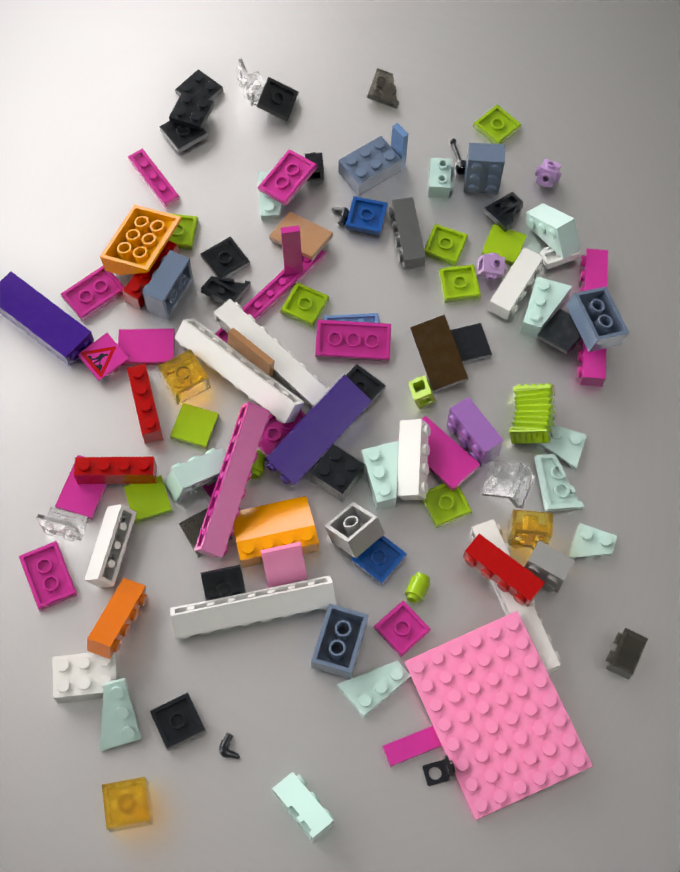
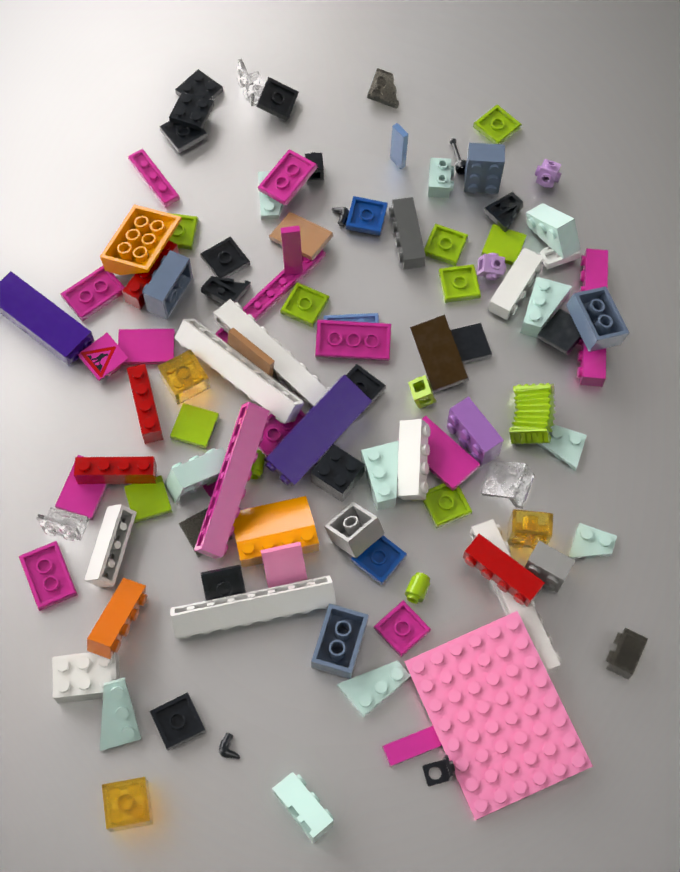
(369, 165): sand blue brick -> none
(554, 486): light aqua wing -> none

